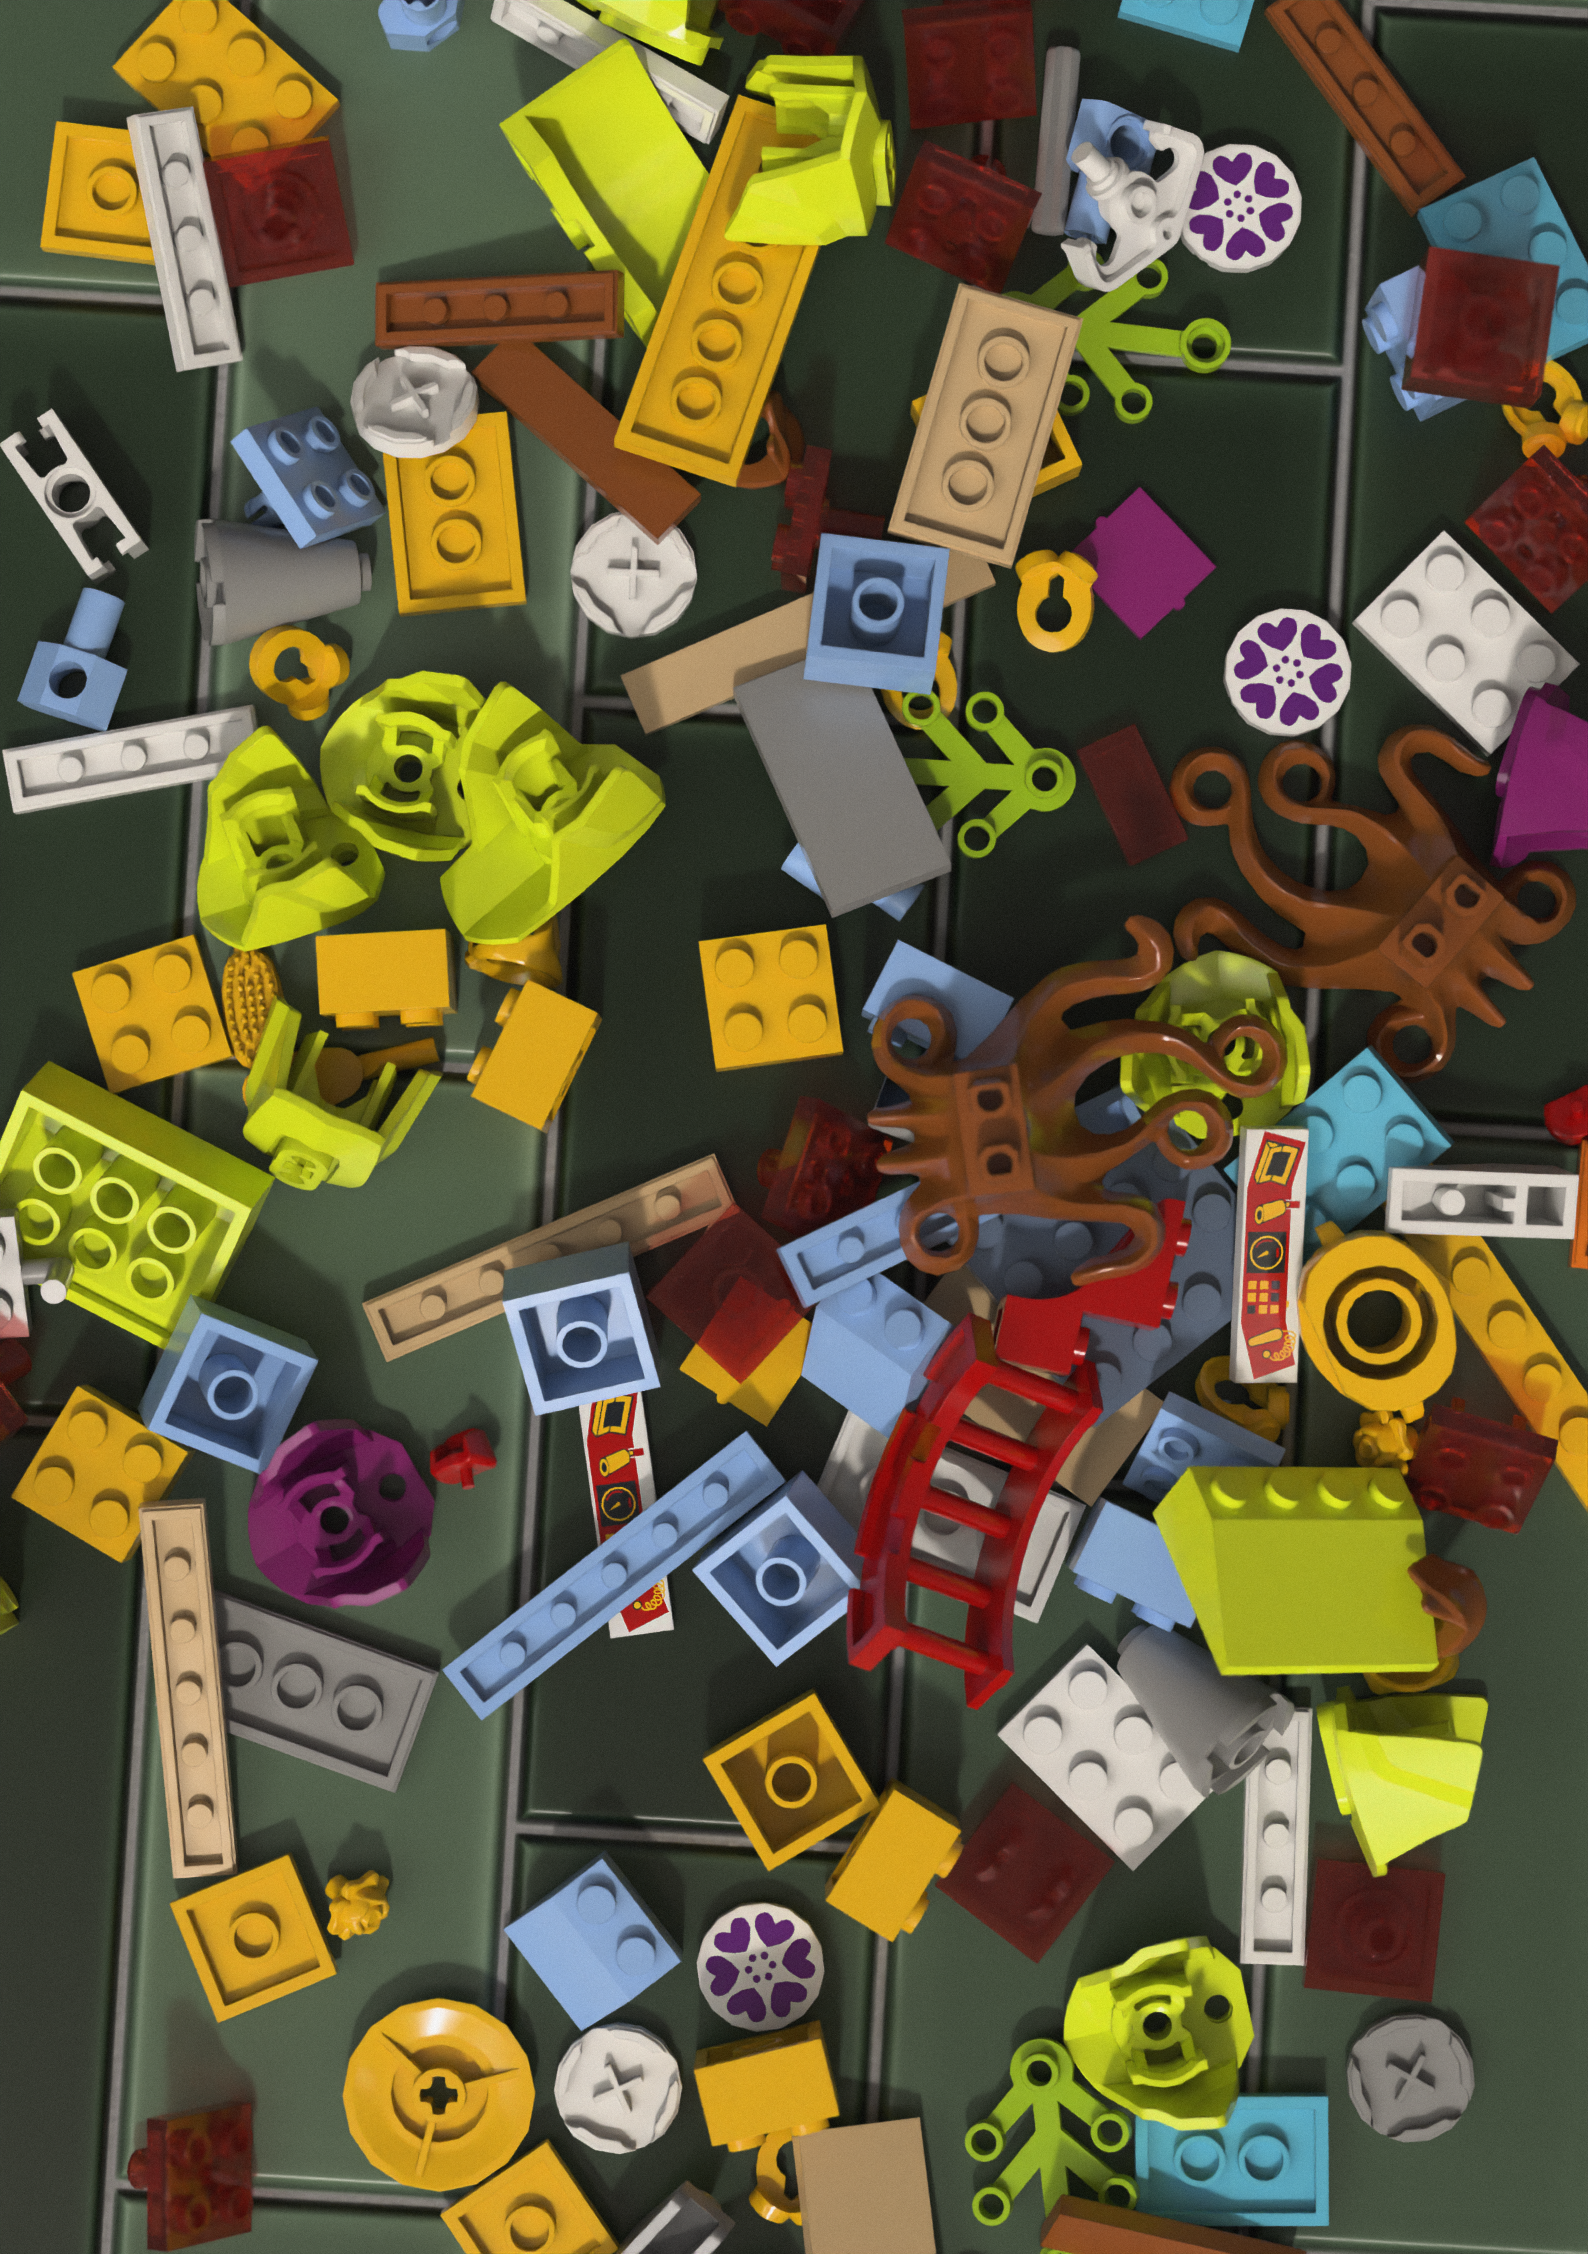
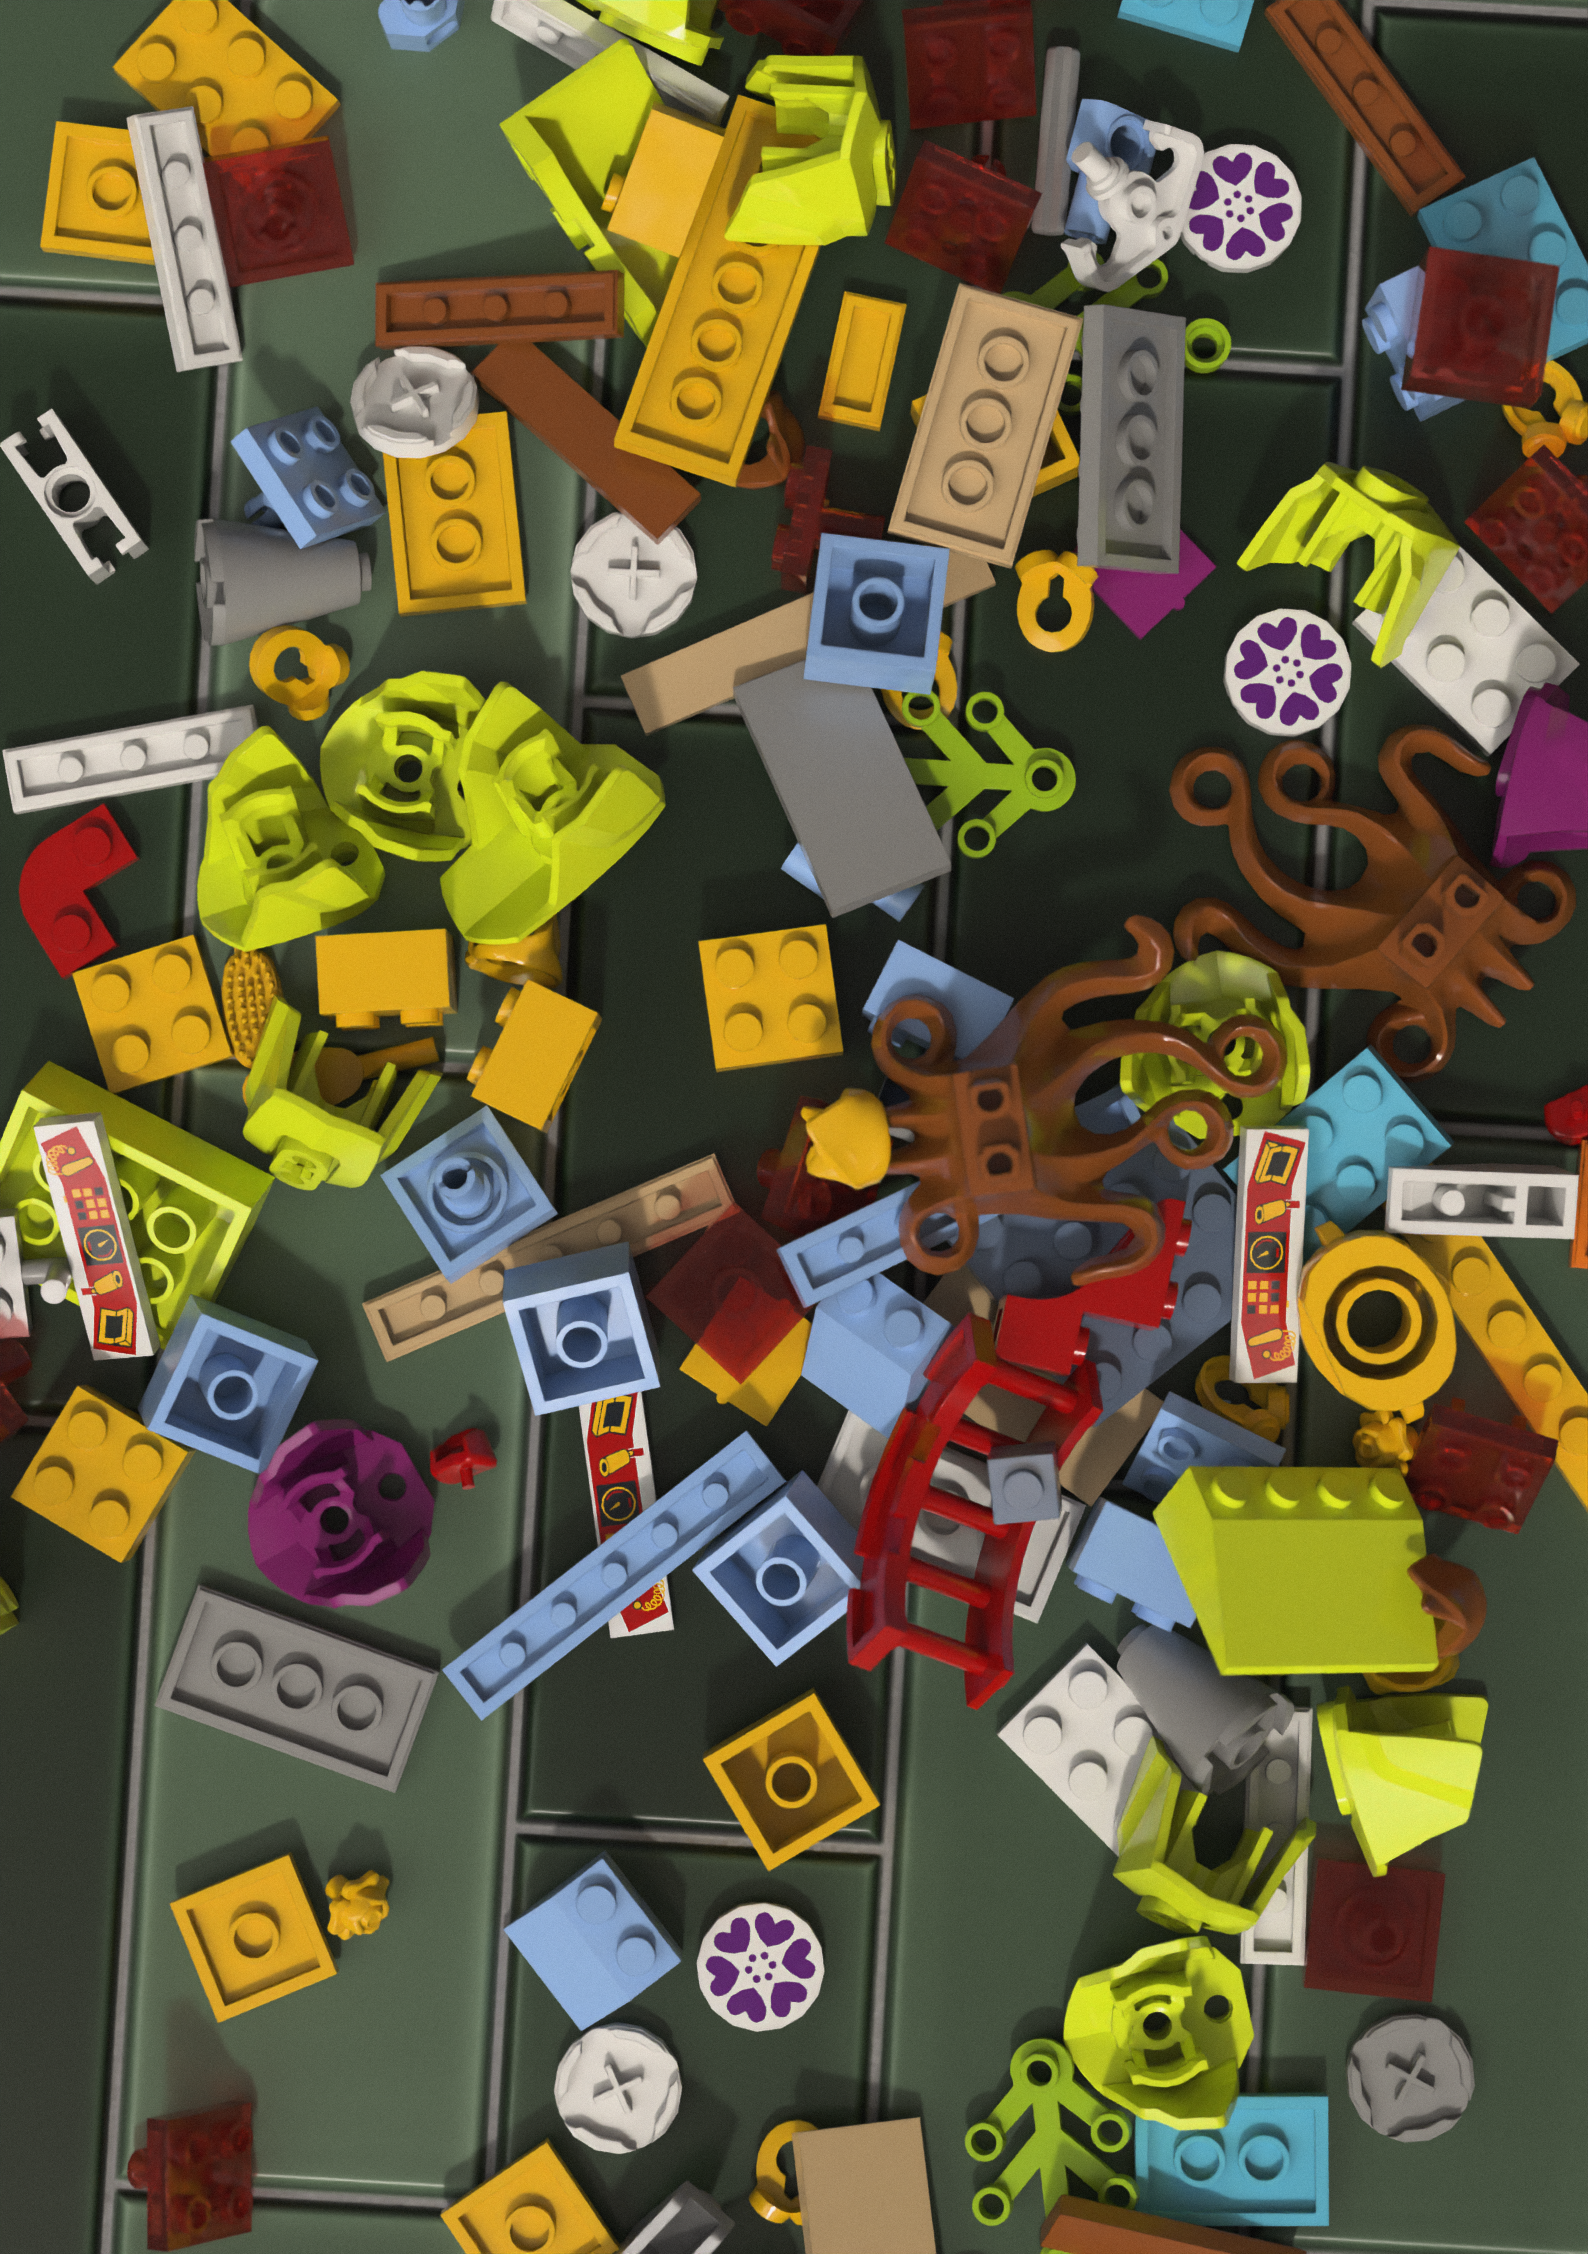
(56, 887): none -> red plate
(84, 652): light blue piece -> none
(97, 1236): none -> tile
(189, 1687): tan tile -> none
(404, 2129): yellow piece -> none
(468, 1194): none -> light blue plate
(664, 179): none -> yellow brick
(766, 2086): yellow brick -> none
(849, 1139): none -> yellow piece
(862, 361): none -> yellow tile
(894, 1860): yellow brick -> none
(1024, 1482): none -> sand blue brick
(1025, 1872): clear red plate -> none
(1131, 440): none -> light grey plate
(1132, 795): clear red tile -> none
(1161, 1861): none -> neon yellow piece
(1342, 505): none -> neon yellow piece

